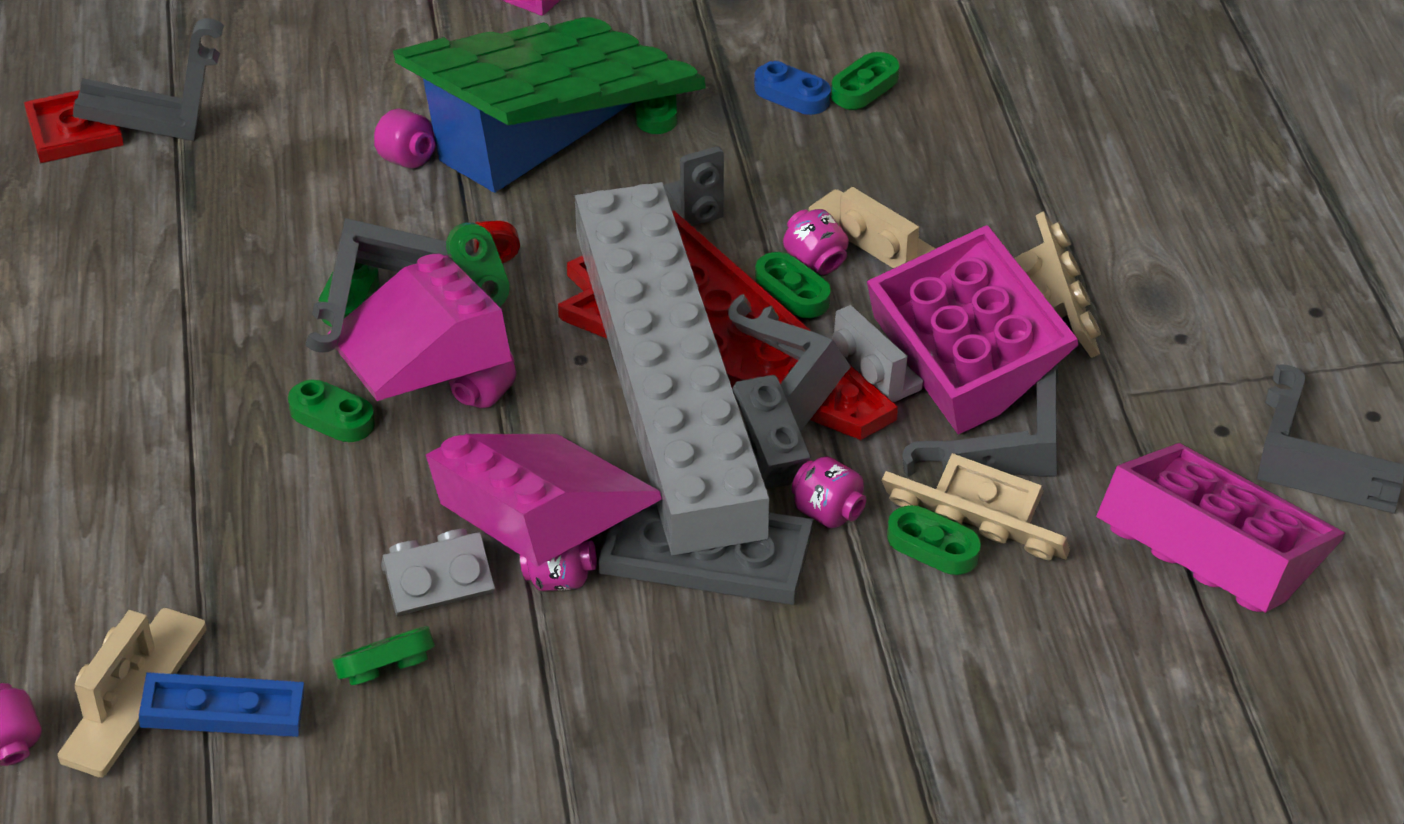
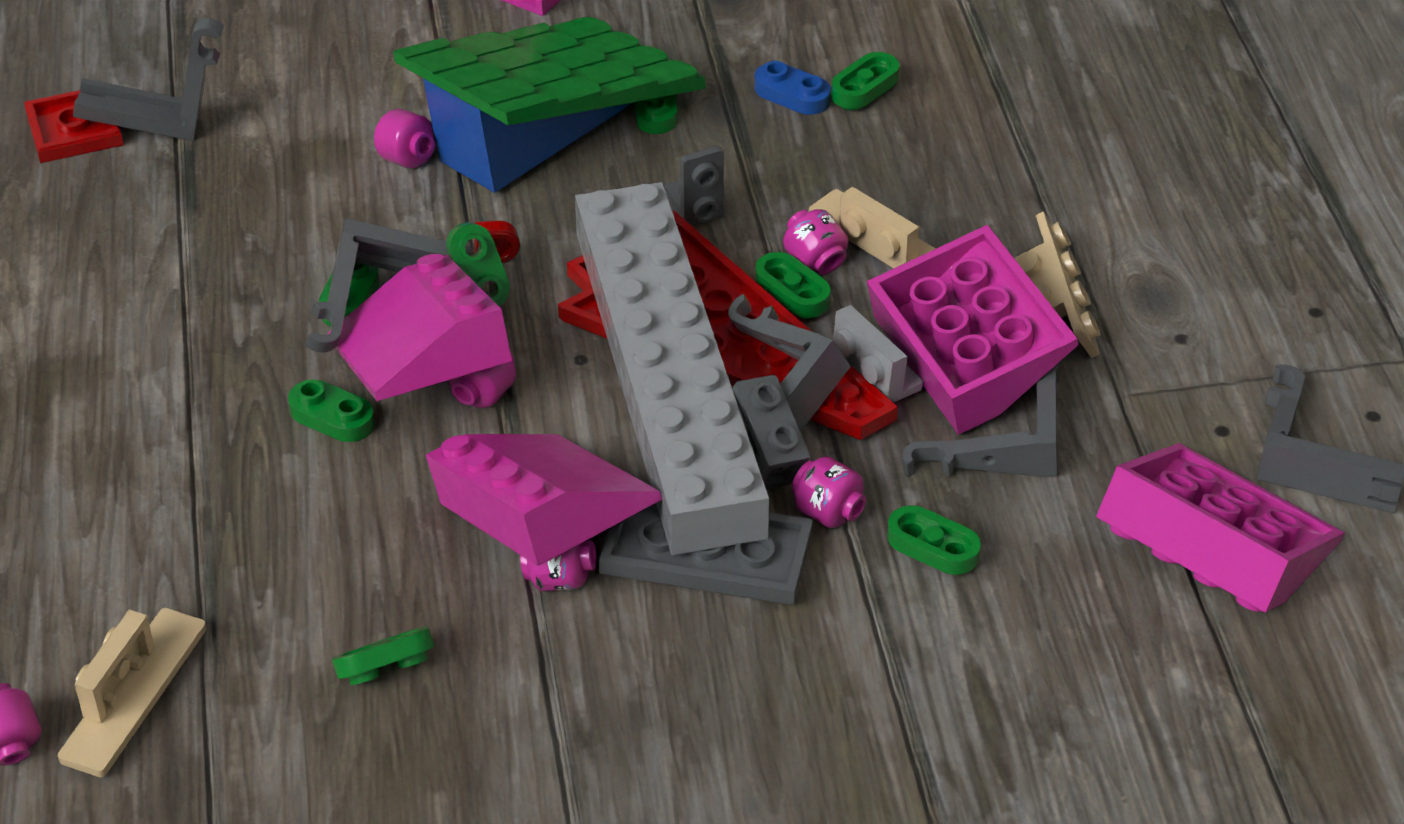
(221, 704): blue plate -> none
(437, 571): light grey bracket -> none
(985, 499): tan bracket -> none

